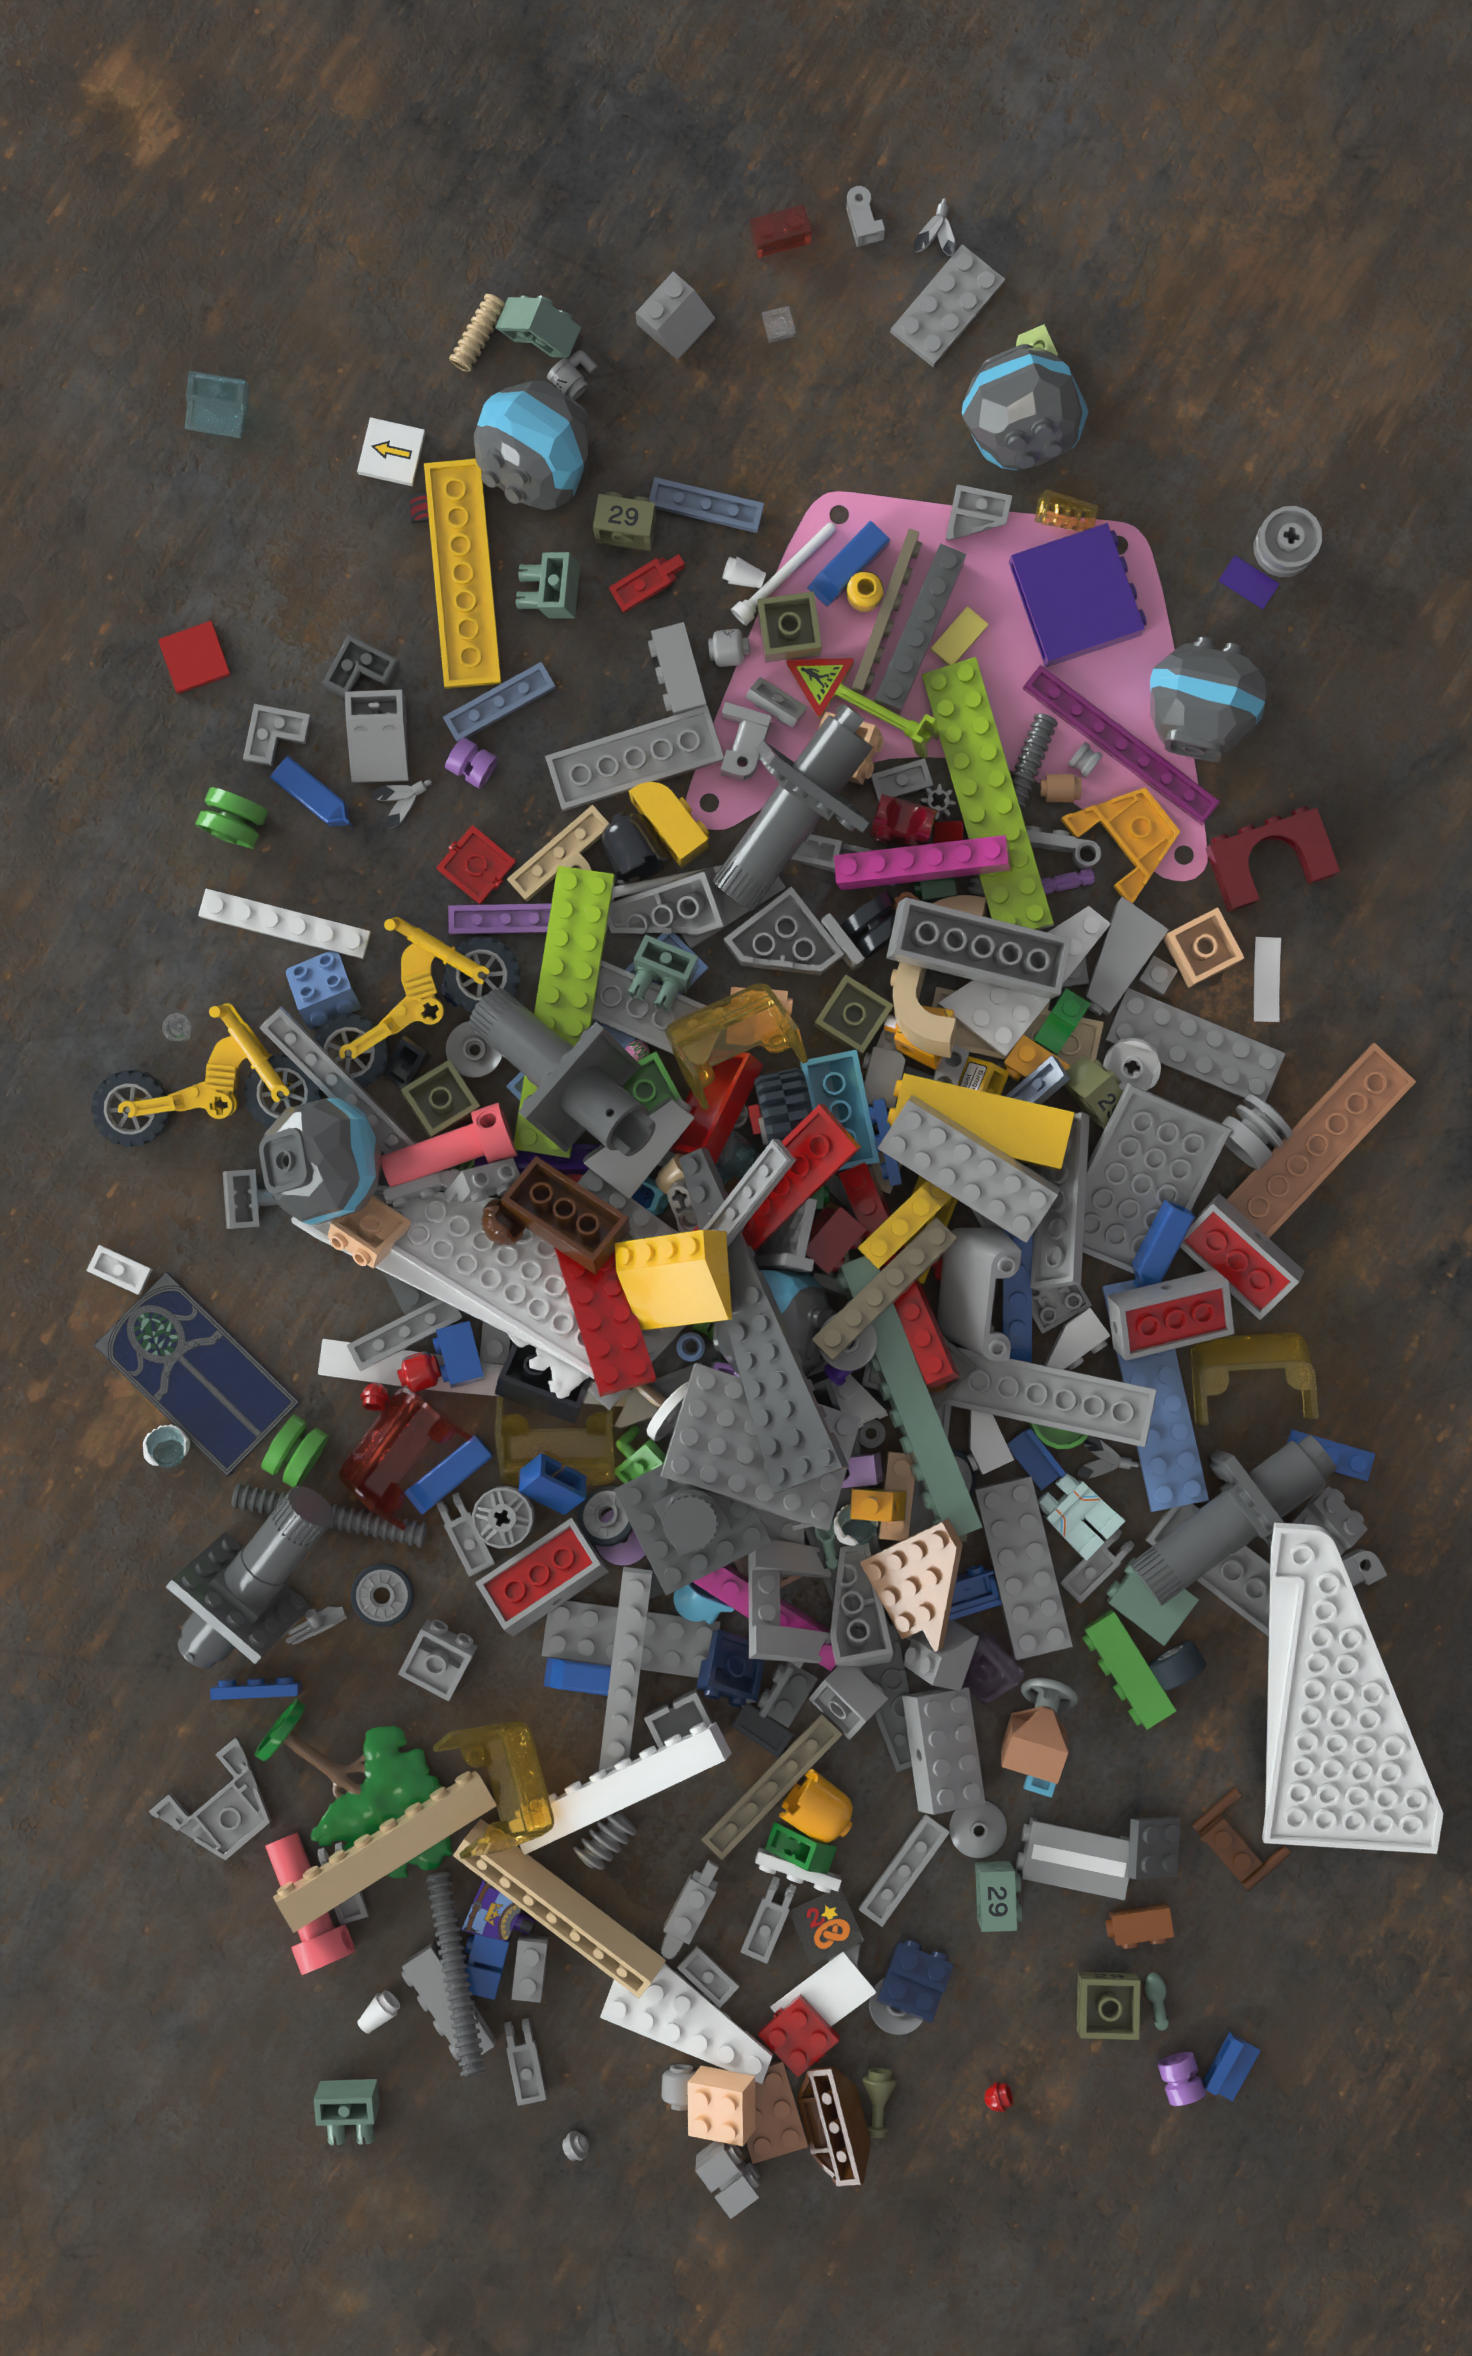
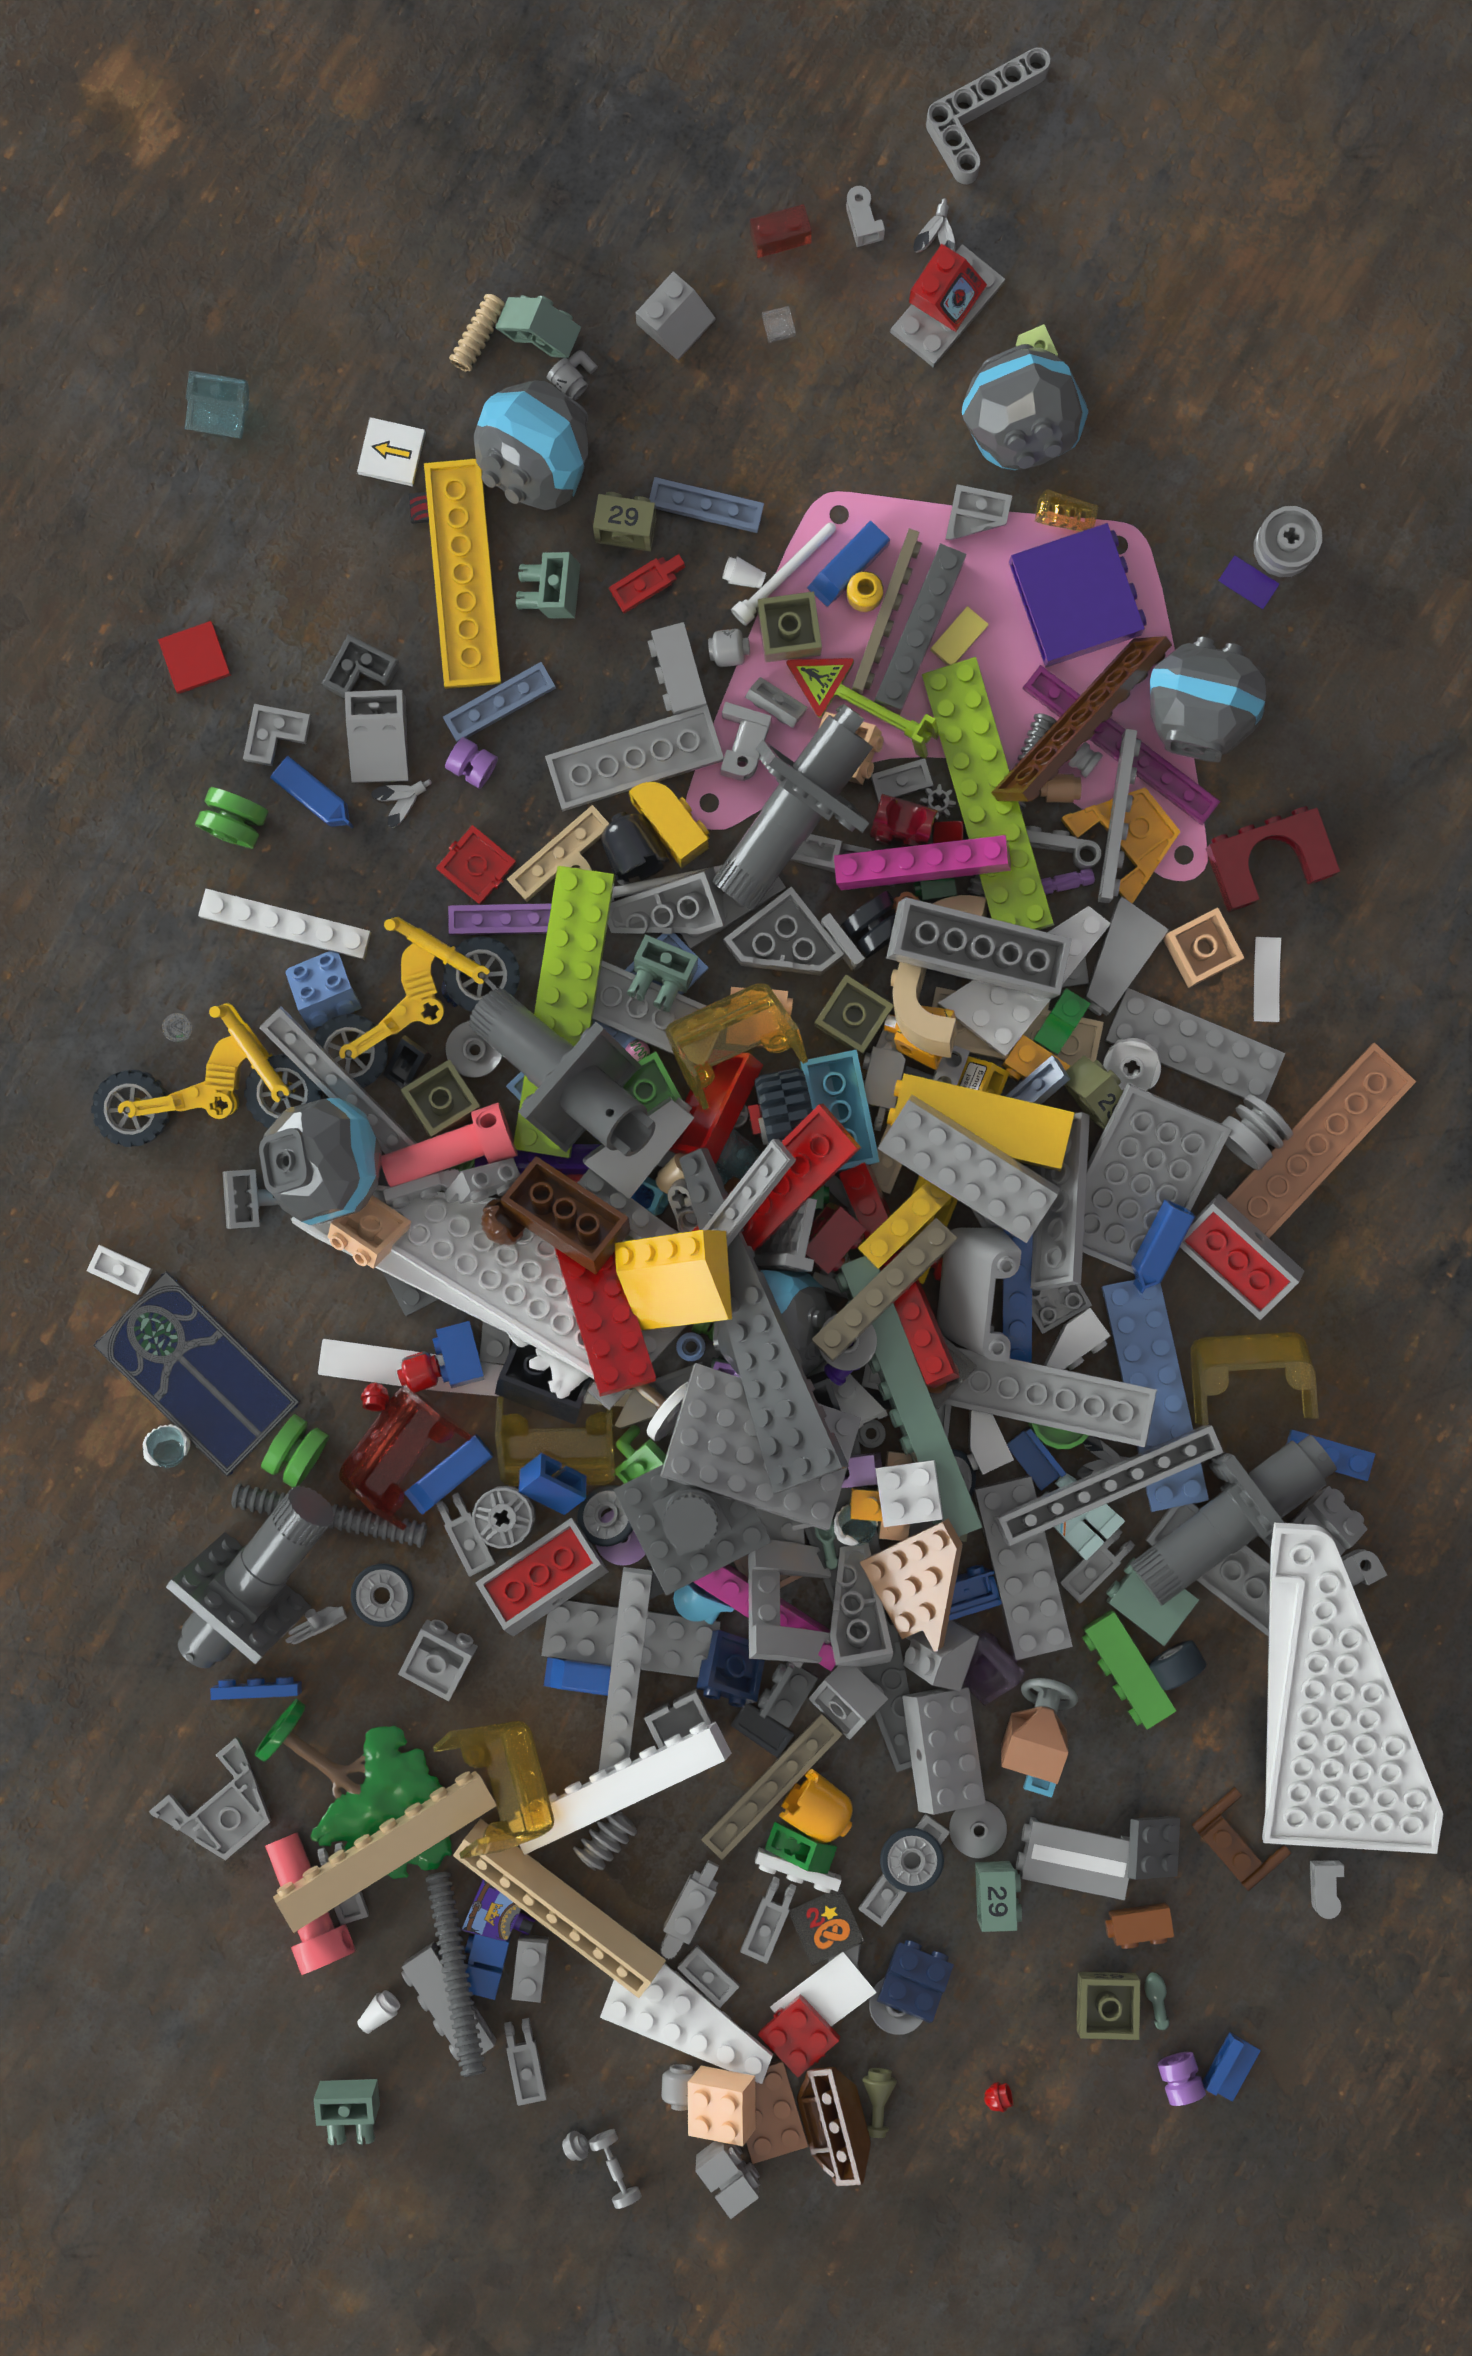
(403, 1333): light grey plate -> none
(626, 2196): none -> light grey wheel
(879, 1115): blue plate -> none
(898, 1847): none -> wheel
(909, 1493): none -> white plate
(947, 288): none -> red slope
(979, 105): none -> light grey beam
(1082, 719): none -> reddish brown plate
(1108, 1484): none -> light grey brick
(1117, 828): none -> light grey plate
(1157, 975): light grey plate -> none
(1170, 1314): brick -> none
(1324, 1887): none -> light grey leg

